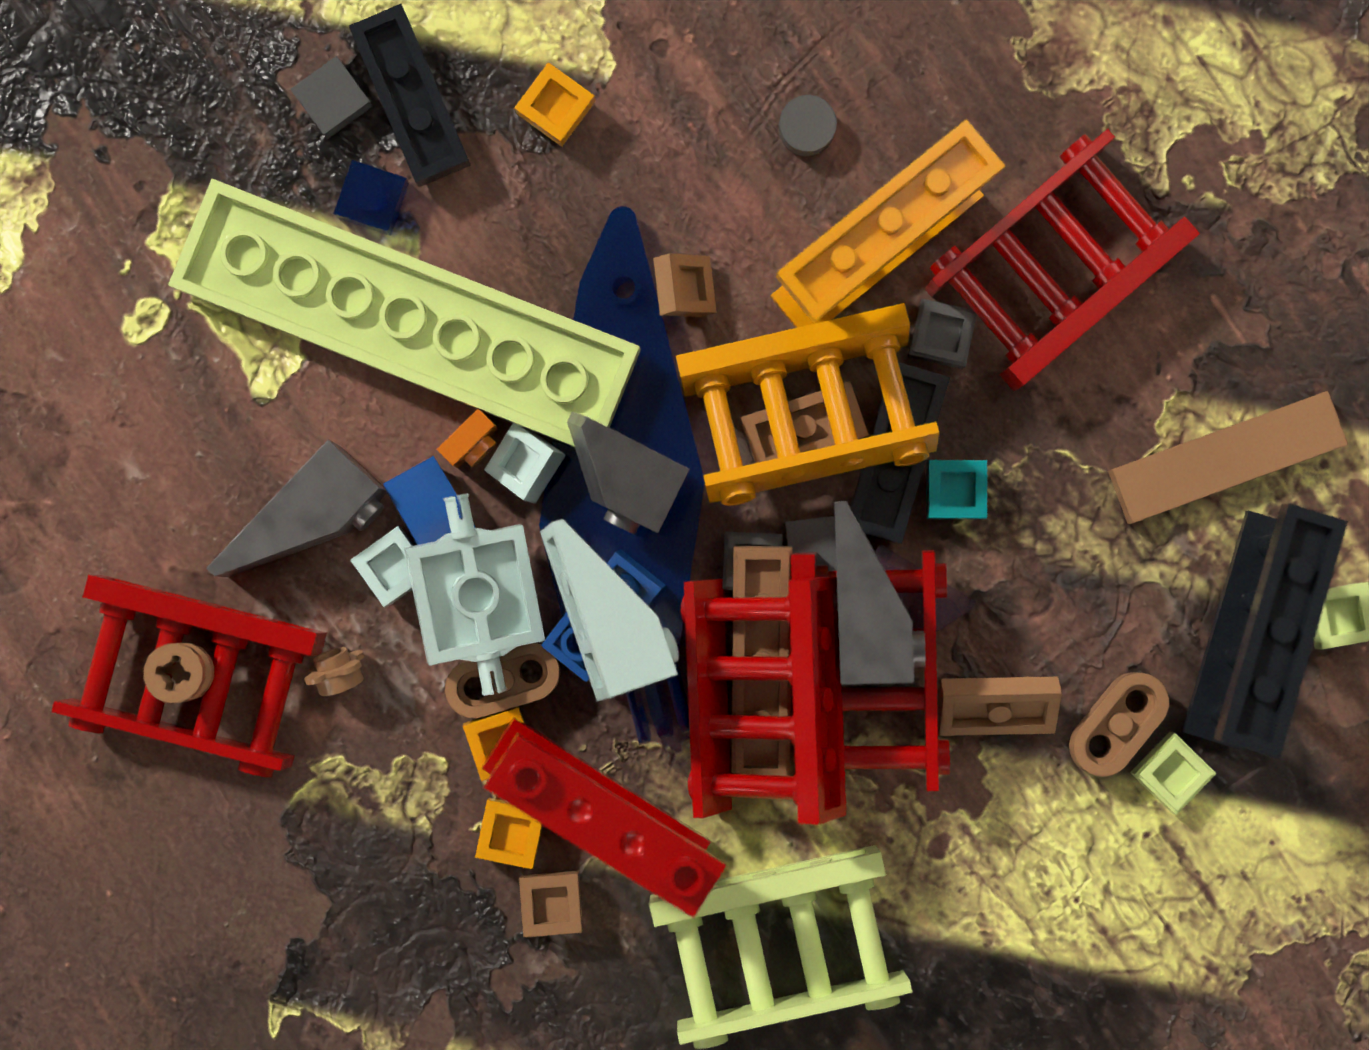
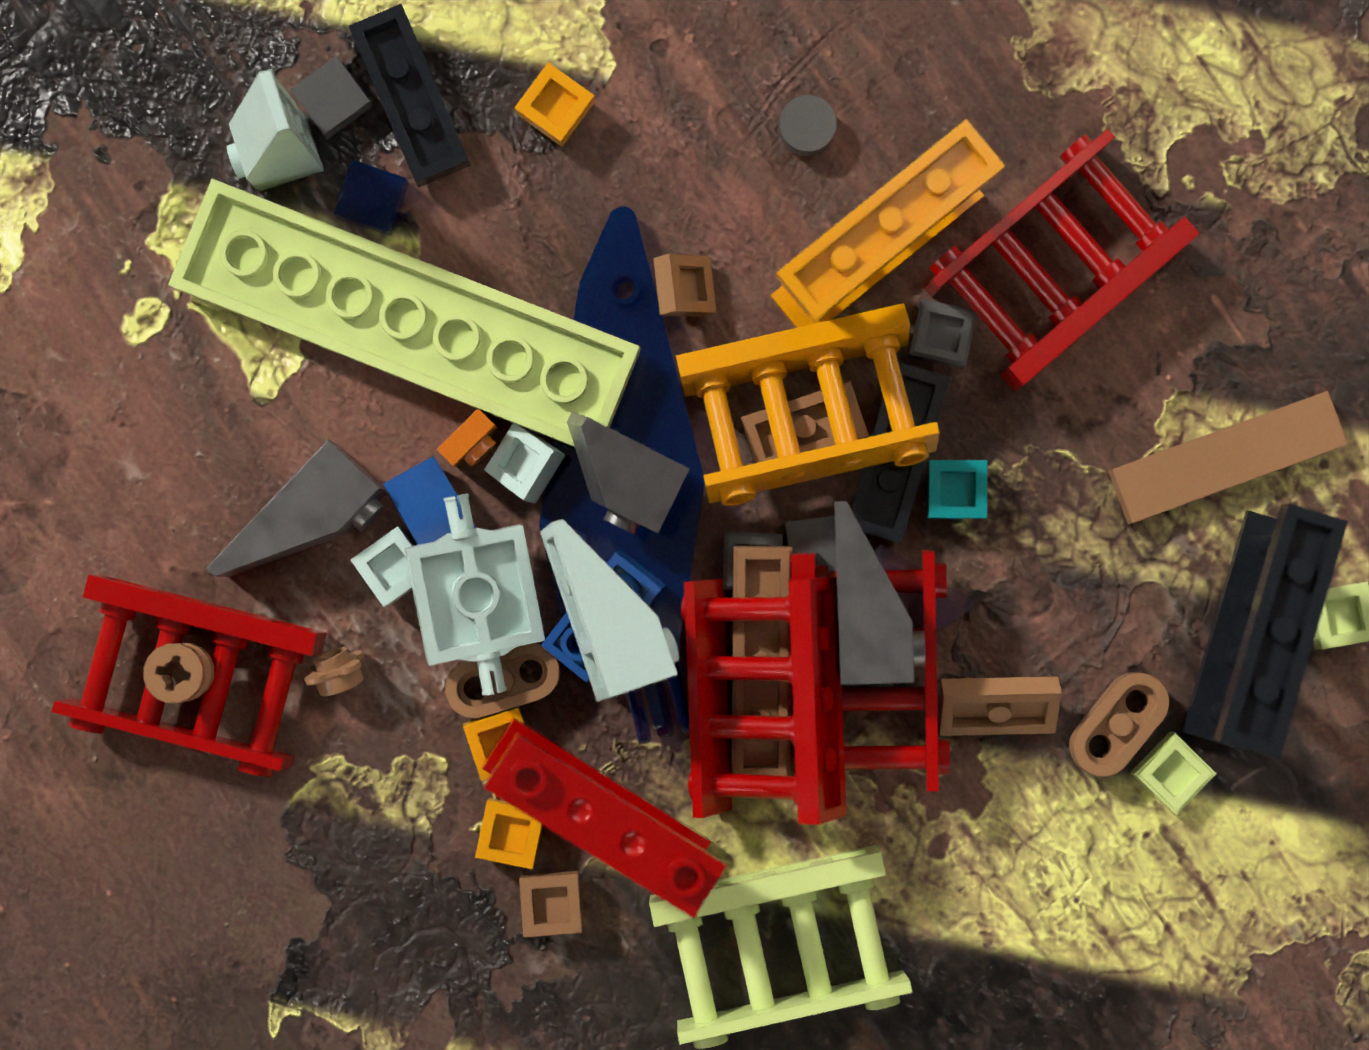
(271, 137): none -> light aqua slope

